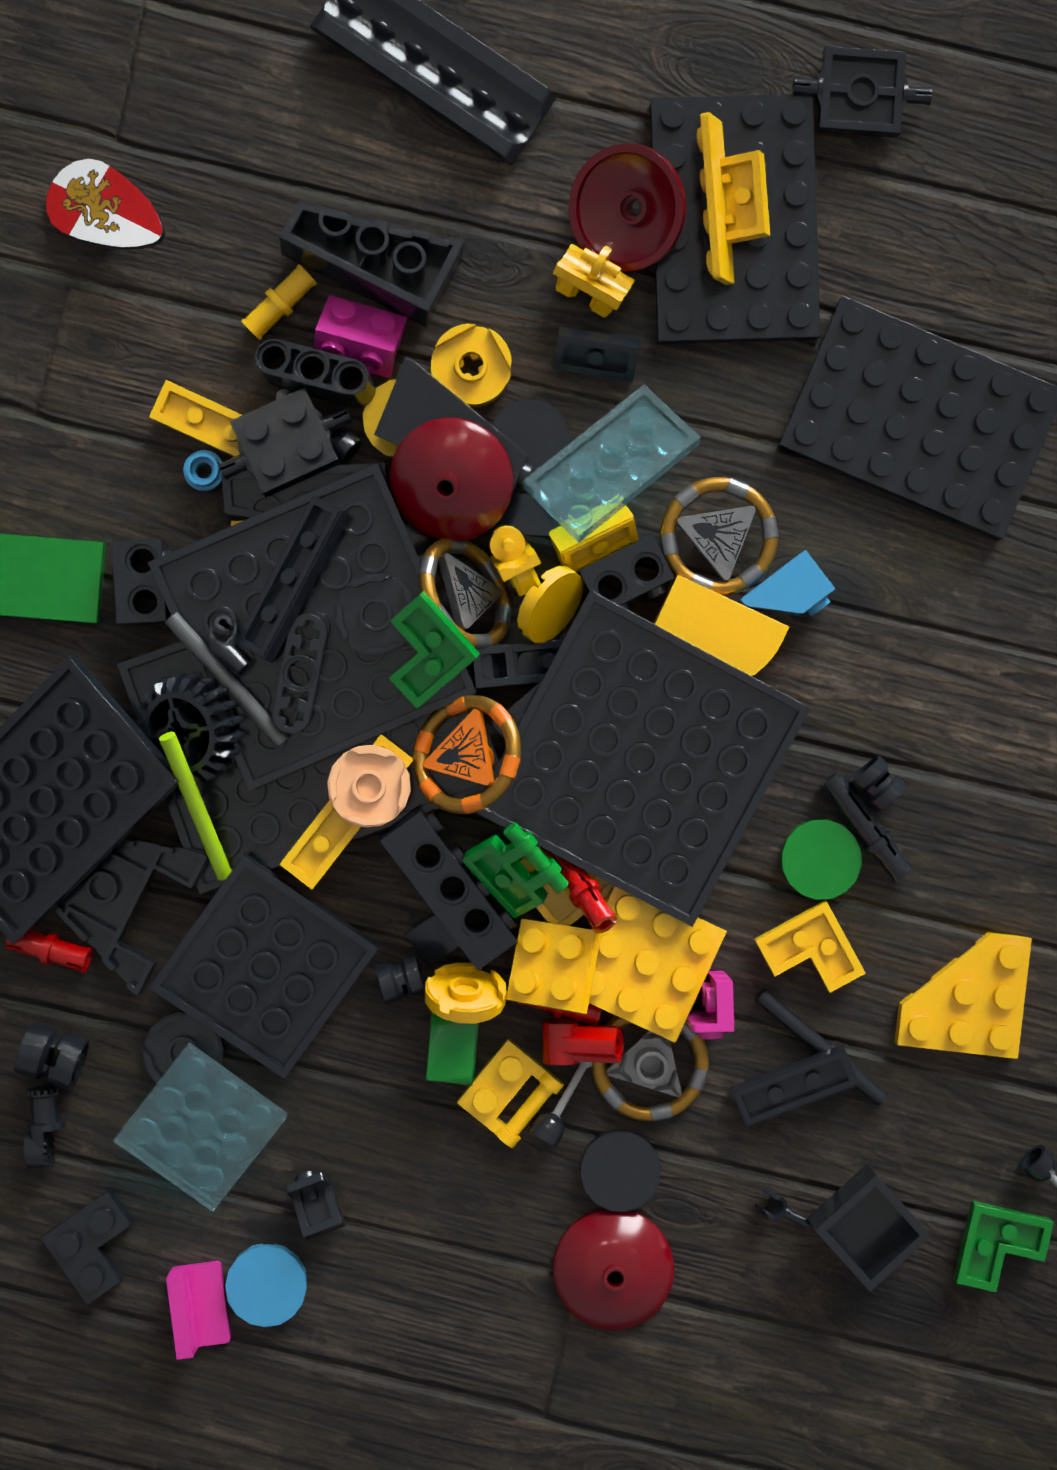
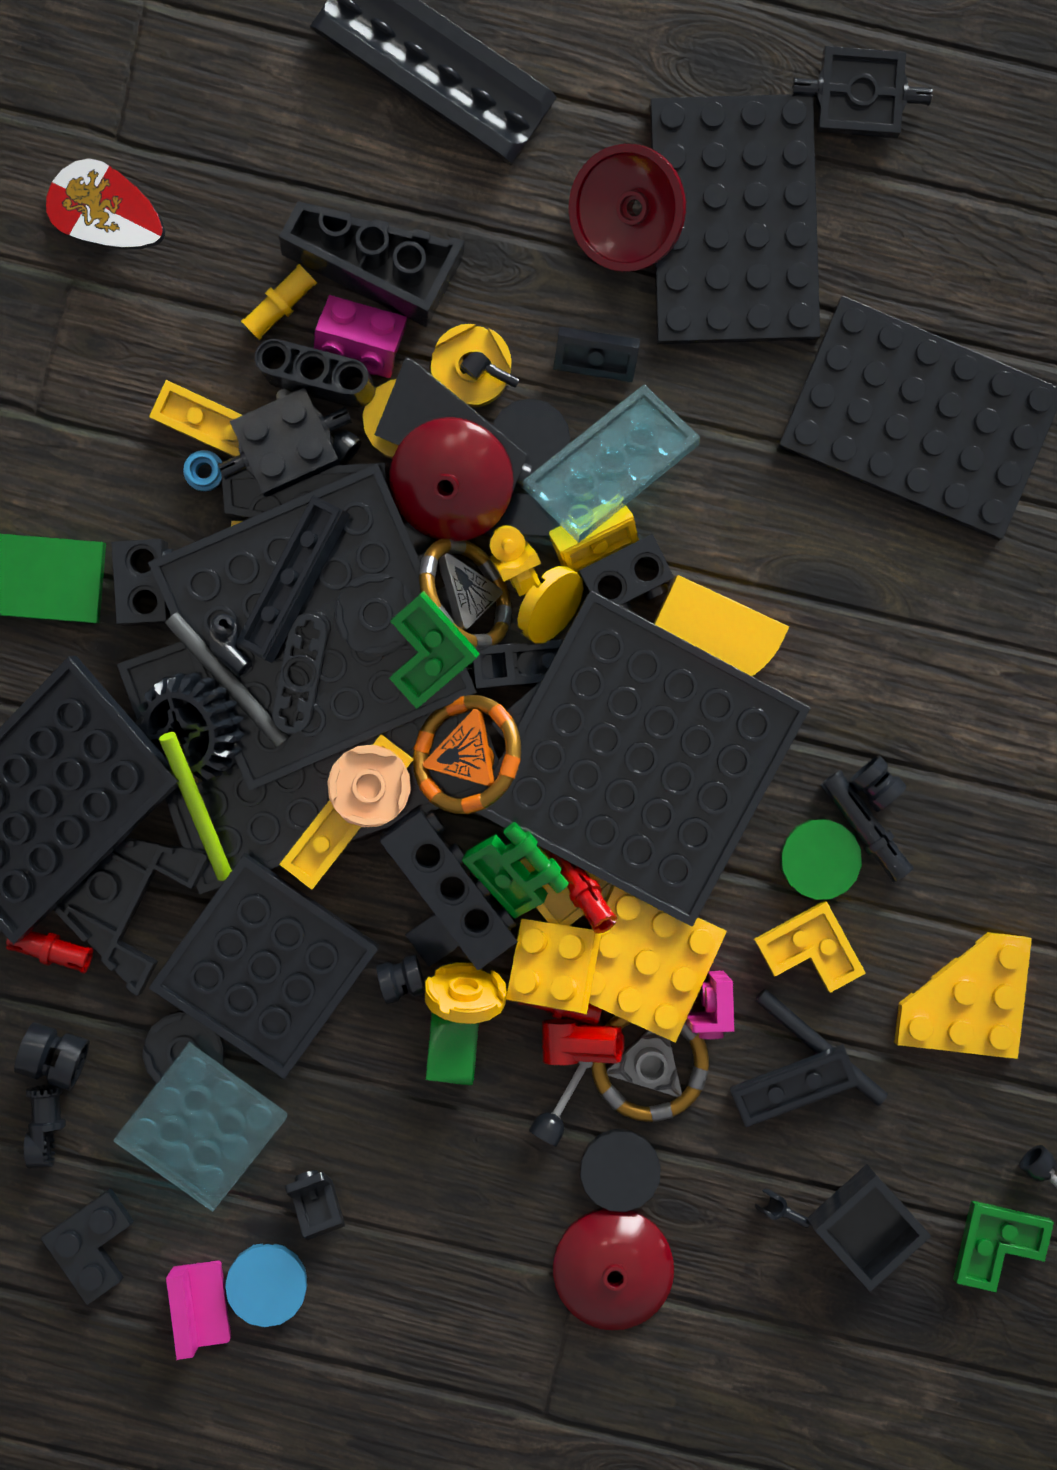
(477, 363): none -> black hand
(500, 1083): yellow plate -> none
(594, 276): yellow hips -> none
(719, 534): piece -> none
(734, 196): yellow bracket -> none
(791, 589): dark azure slope -> none

